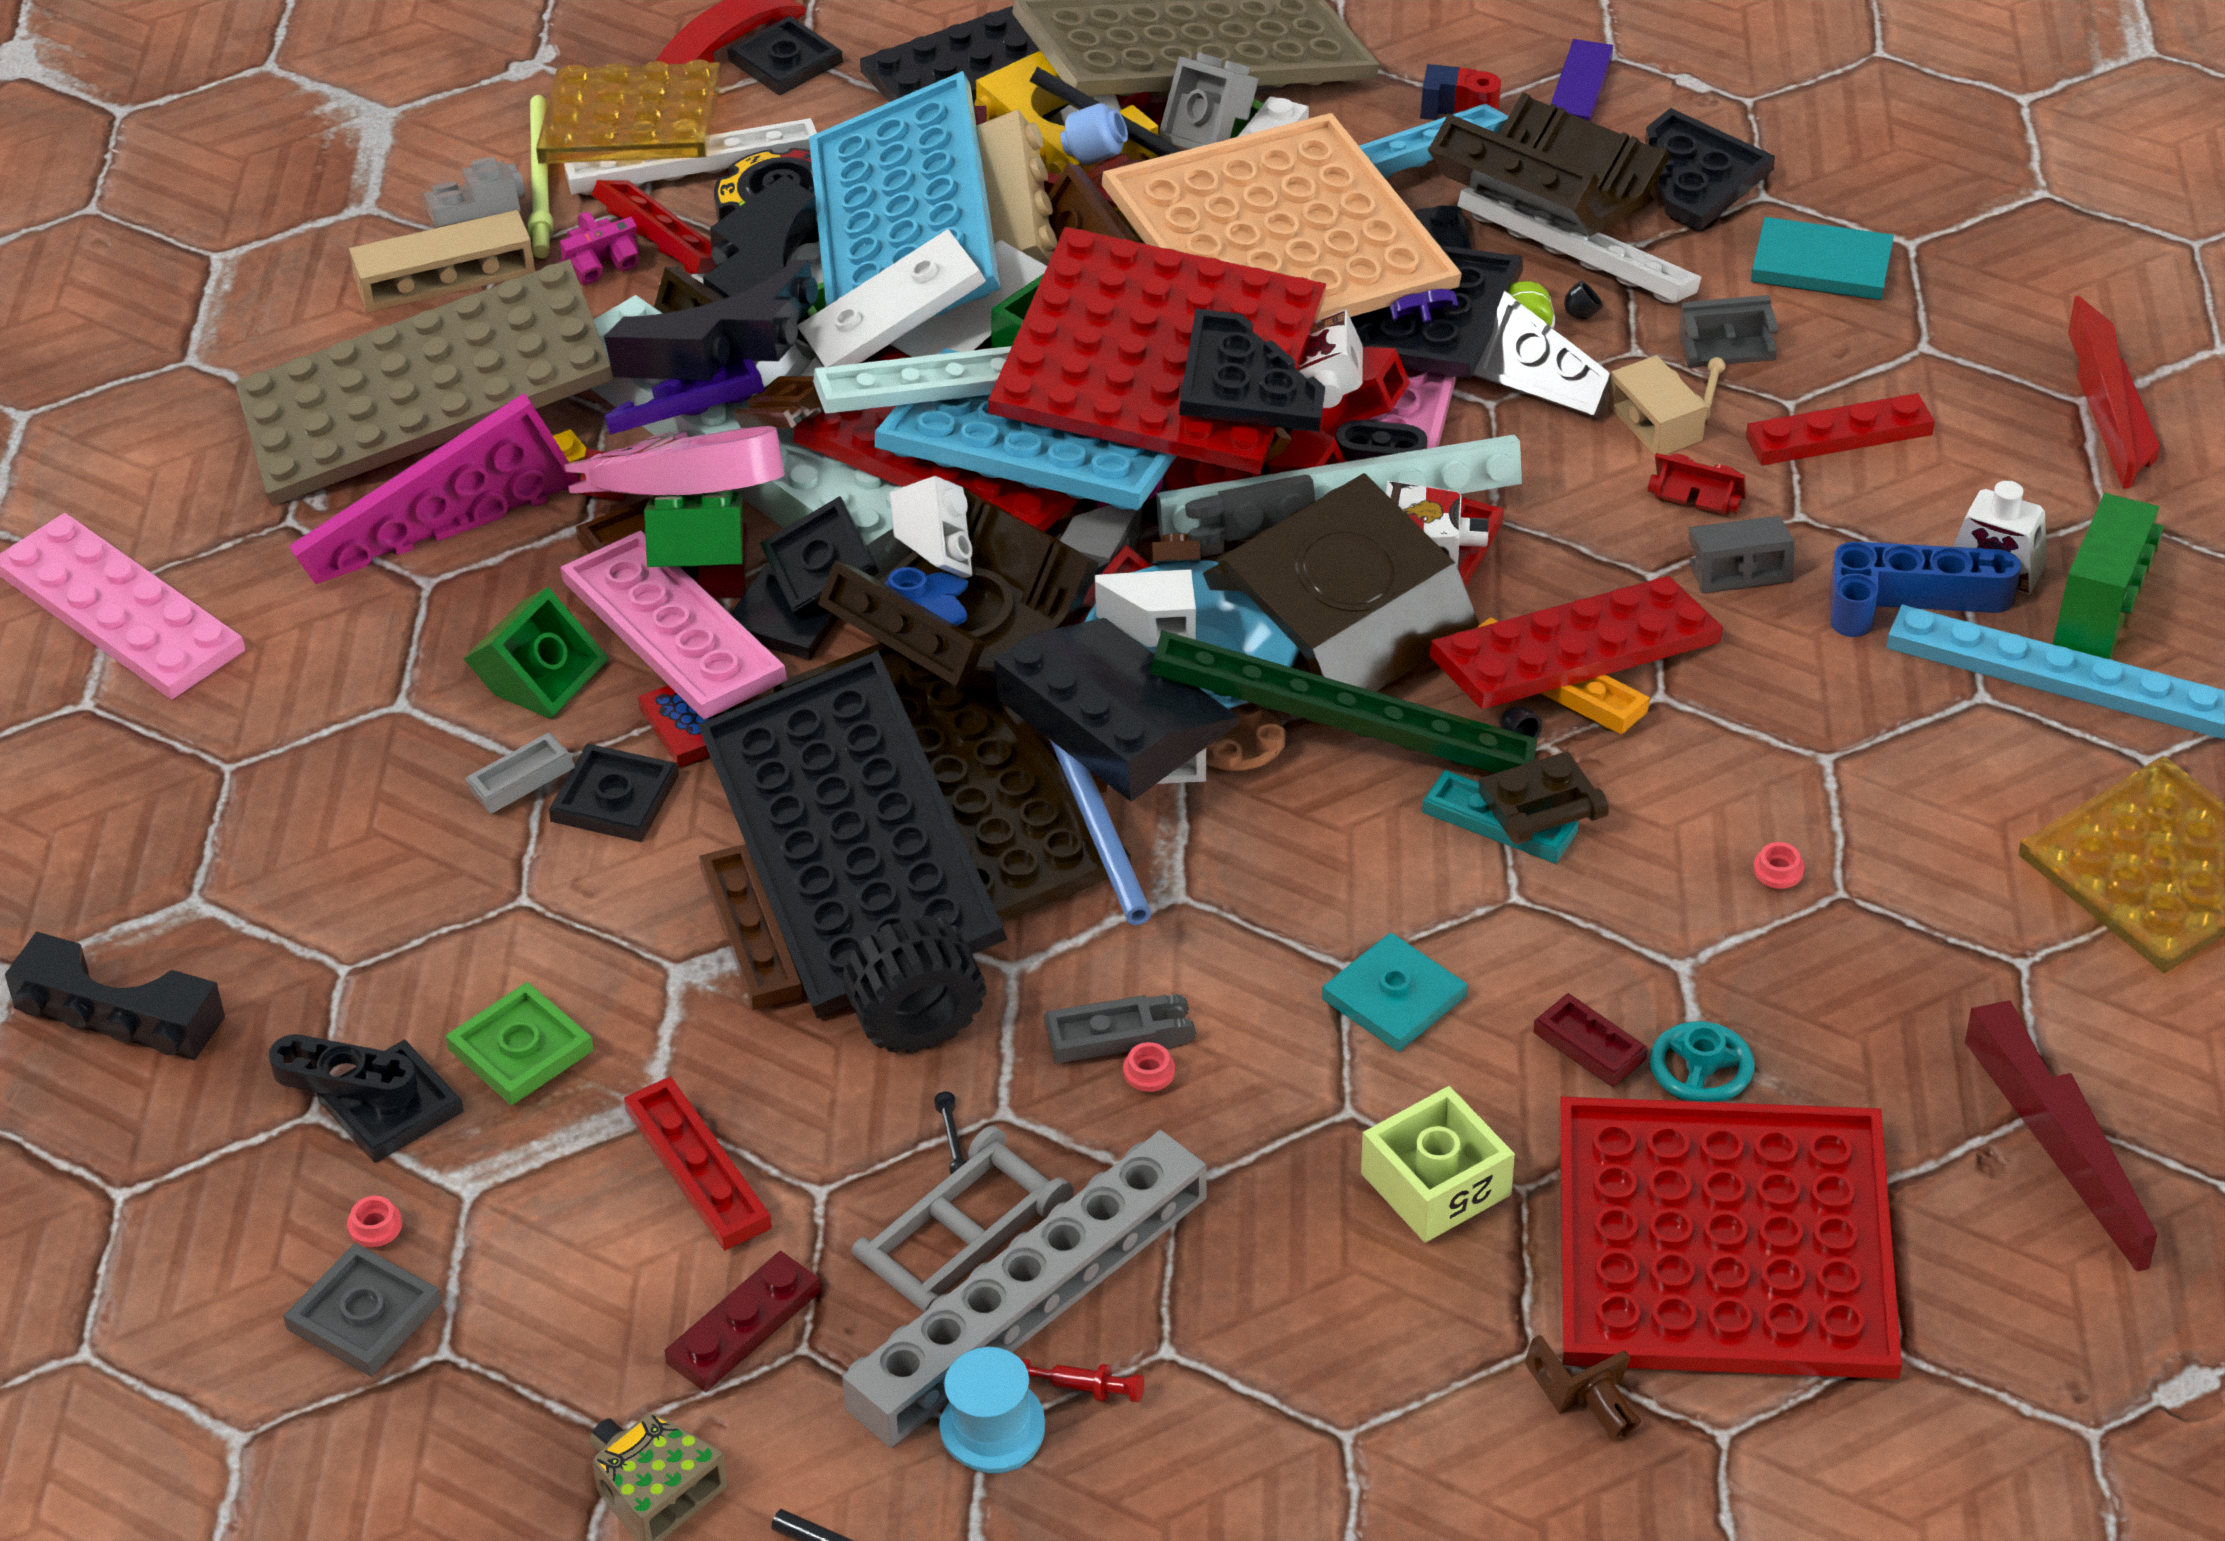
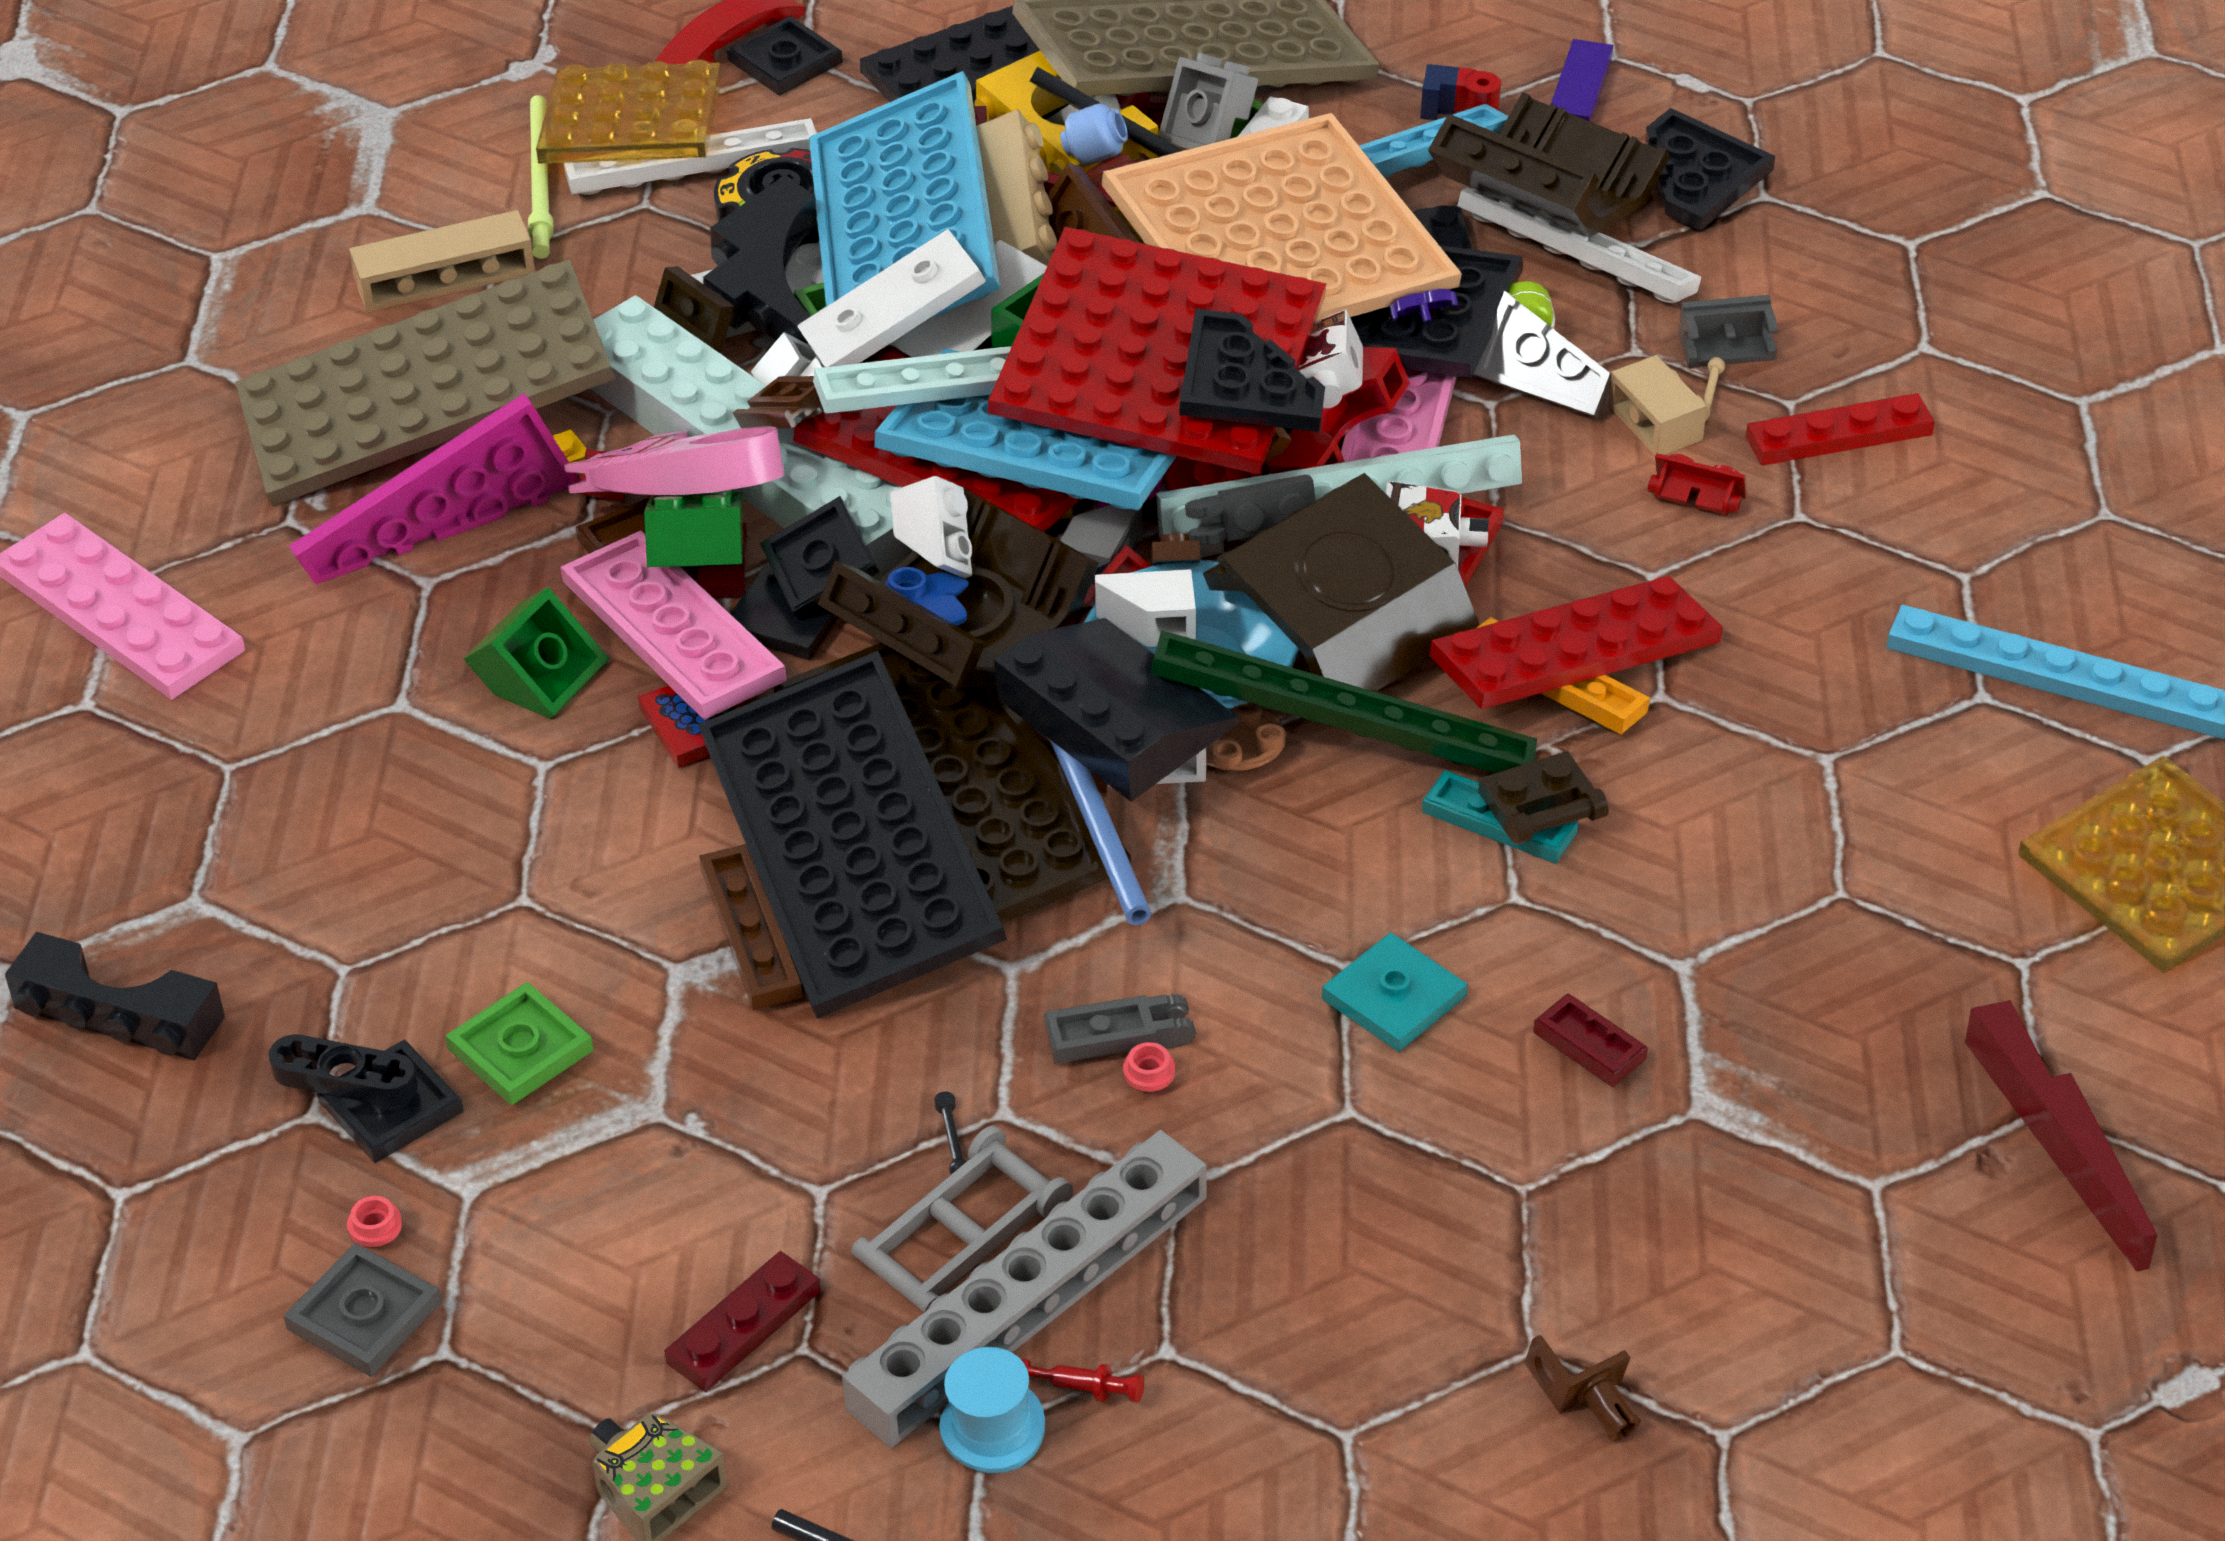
(488, 191): light grey plate -> none
(519, 772): light grey tile -> none
(597, 243): dark pink hips -> none
(614, 792): black tile -> none
(657, 223): red plate -> none
(697, 1163): red plate -> none
(702, 339): black arch -> none
(732, 384): dark purple wing -> none
(914, 984): black tyre -> none
(1374, 439): black plate -> none
(1437, 1163): yellowish green brick -> none
(1521, 720): black hinge -> none
(1582, 301): black hinge -> none
(1705, 1051): teal piece -> none
(1727, 1238): red plate -> none
(1742, 554): dark grey hinge -> none
(1779, 865): coral plate -> none
(1822, 258): teal tile -> none
(1919, 578): blue beam -> none
(2010, 524): white torso -> none
(2107, 575): green wedge -> none
(2111, 393): red wedge -> none

